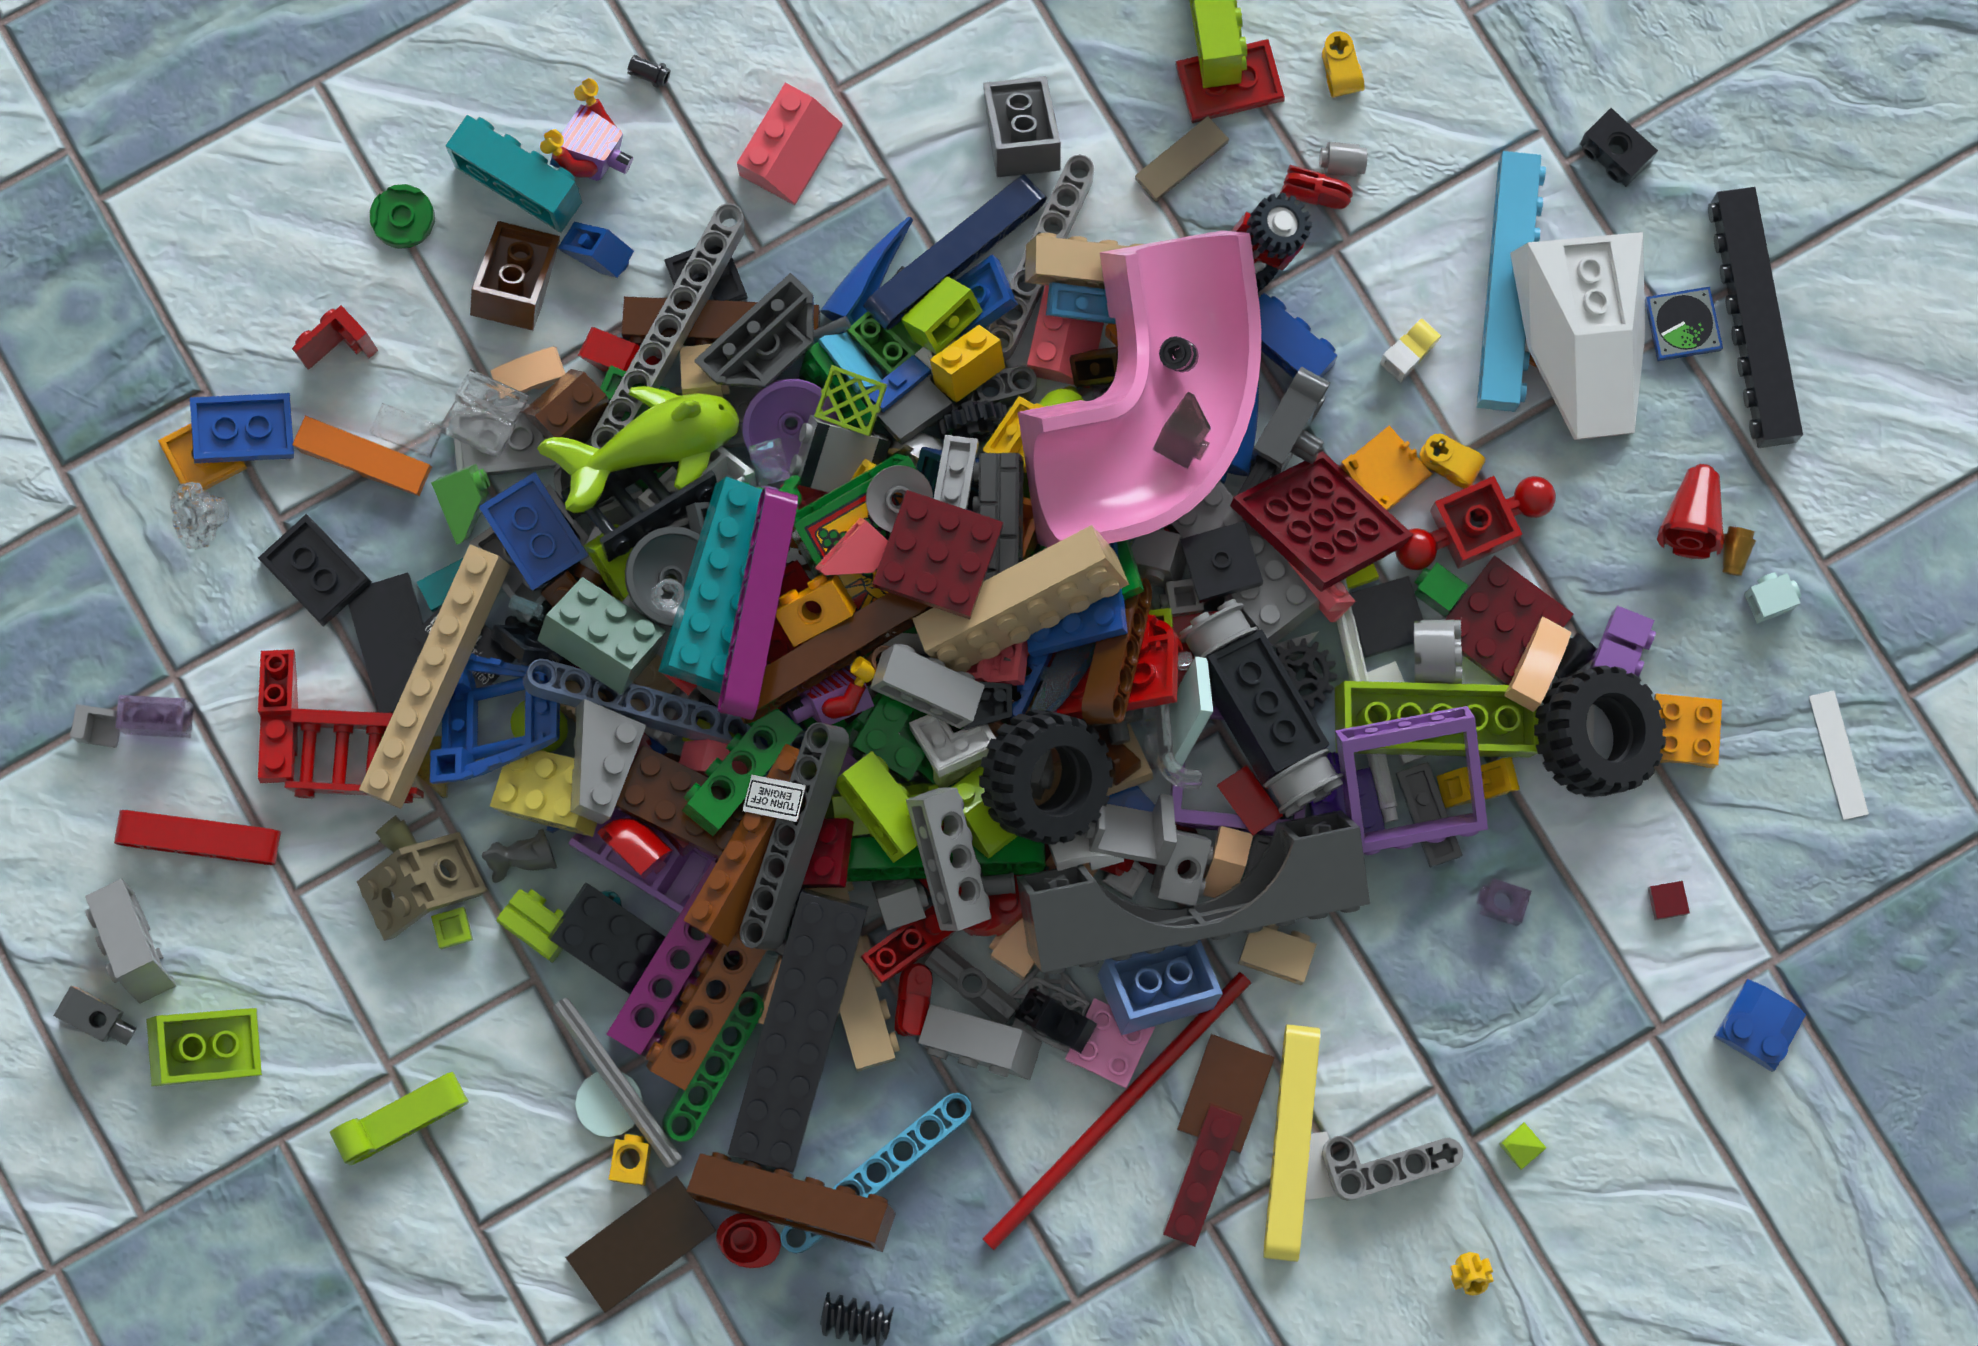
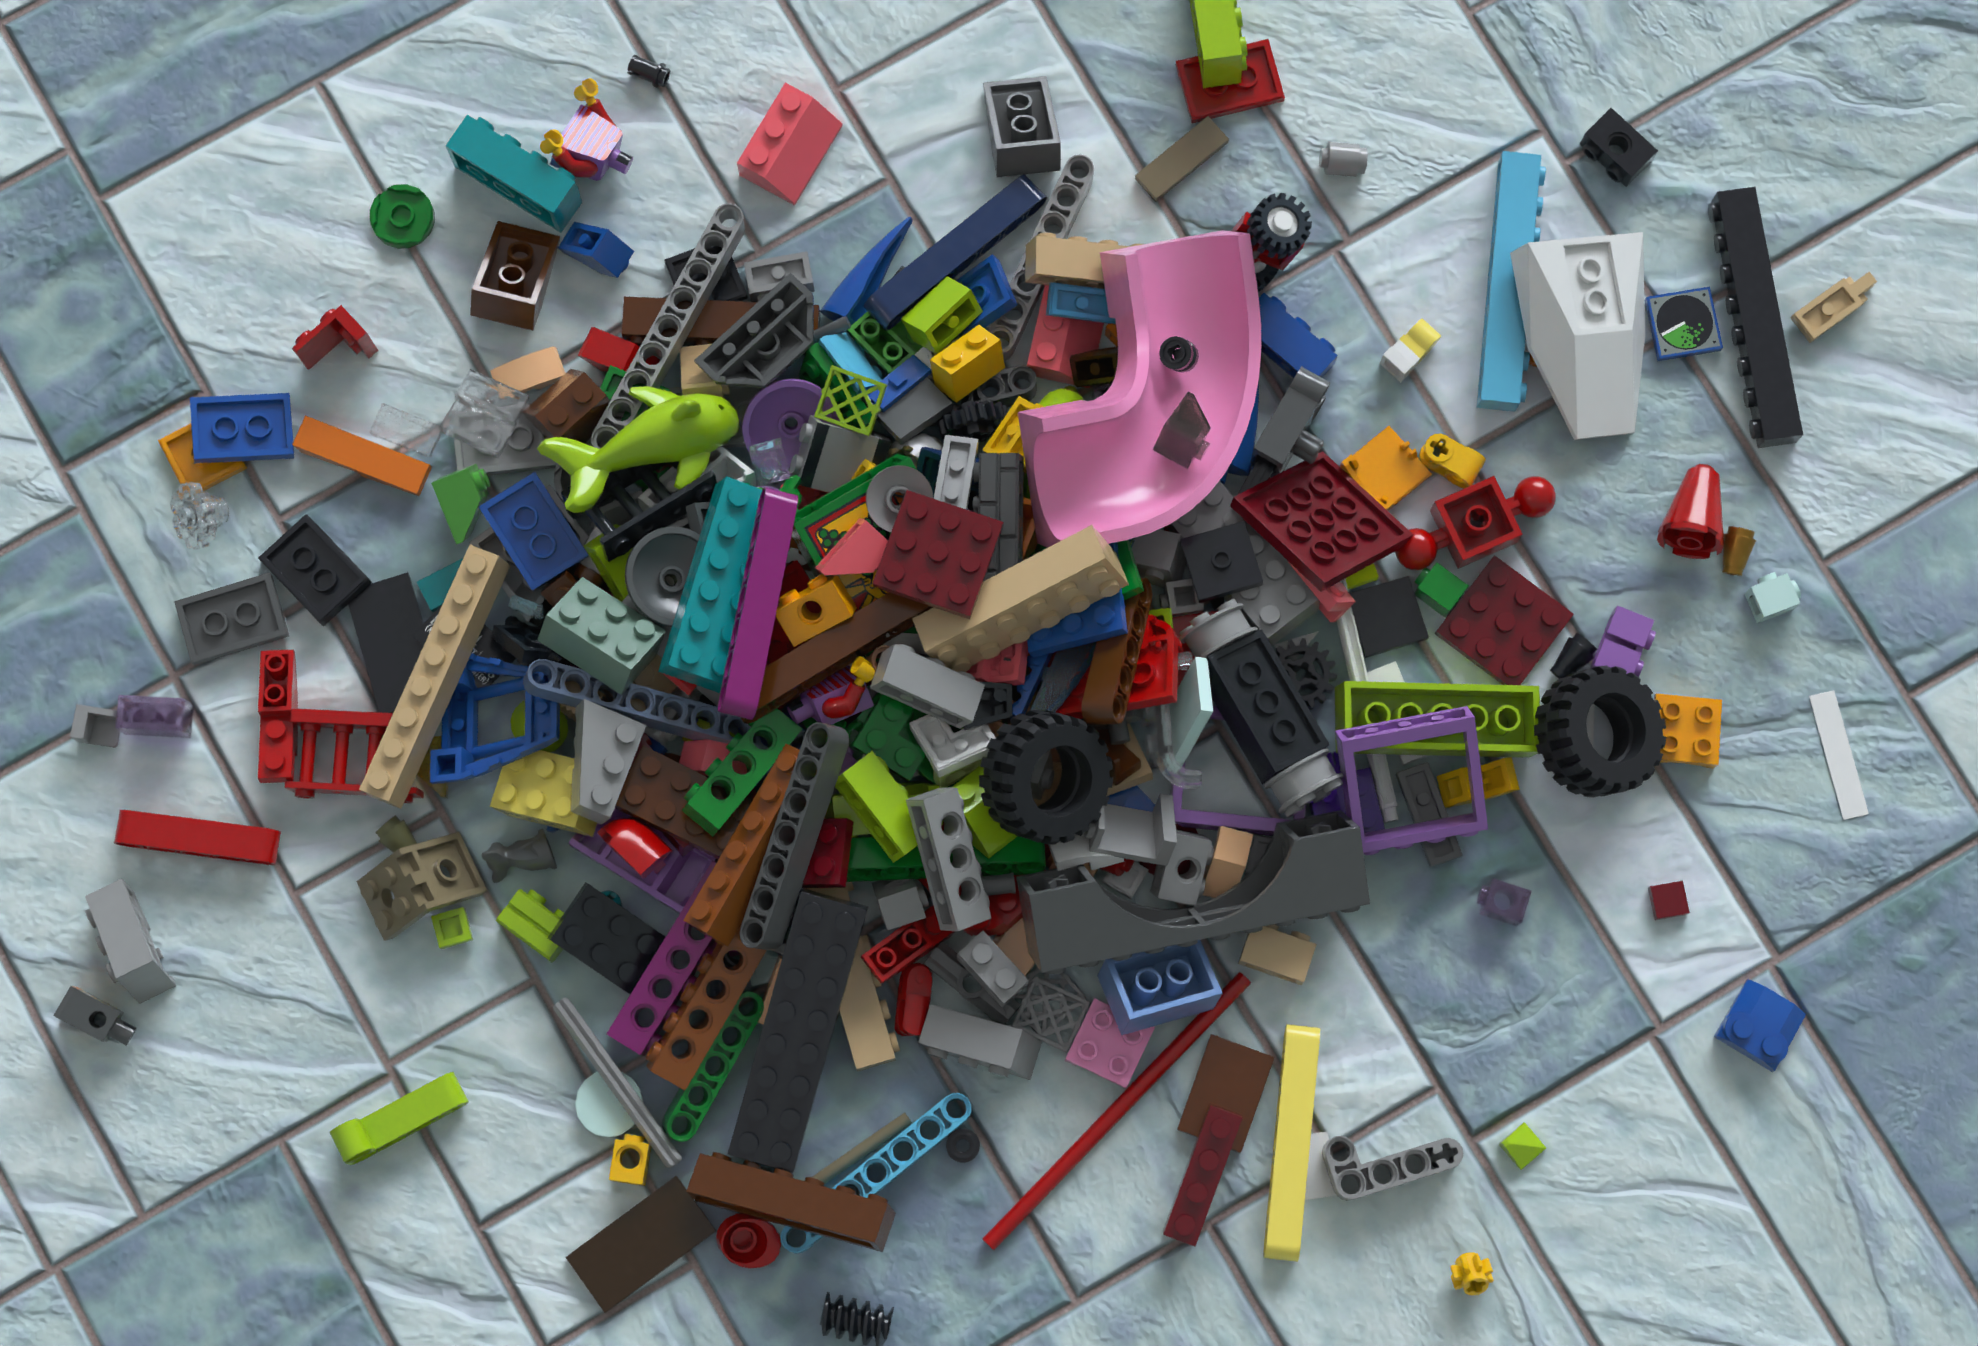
(203, 1046): lime slope -> none
(231, 618): none -> dark grey plate
(677, 597): clear bush -> none
(767, 273): none -> light grey bracket
(774, 798): white sticker -> none
(863, 1148): none -> dark tan bar
(960, 1134): none -> black plate
(992, 969): none -> light grey brick
(1055, 1020): black slope -> none
(1249, 800): red sticker -> none
(1316, 188): red arm -> none
(1342, 70): yellow piece -> none
(1438, 651): light grey brick -> none
(1538, 664): light nougat slope -> none
(1832, 306): none -> tan hinge

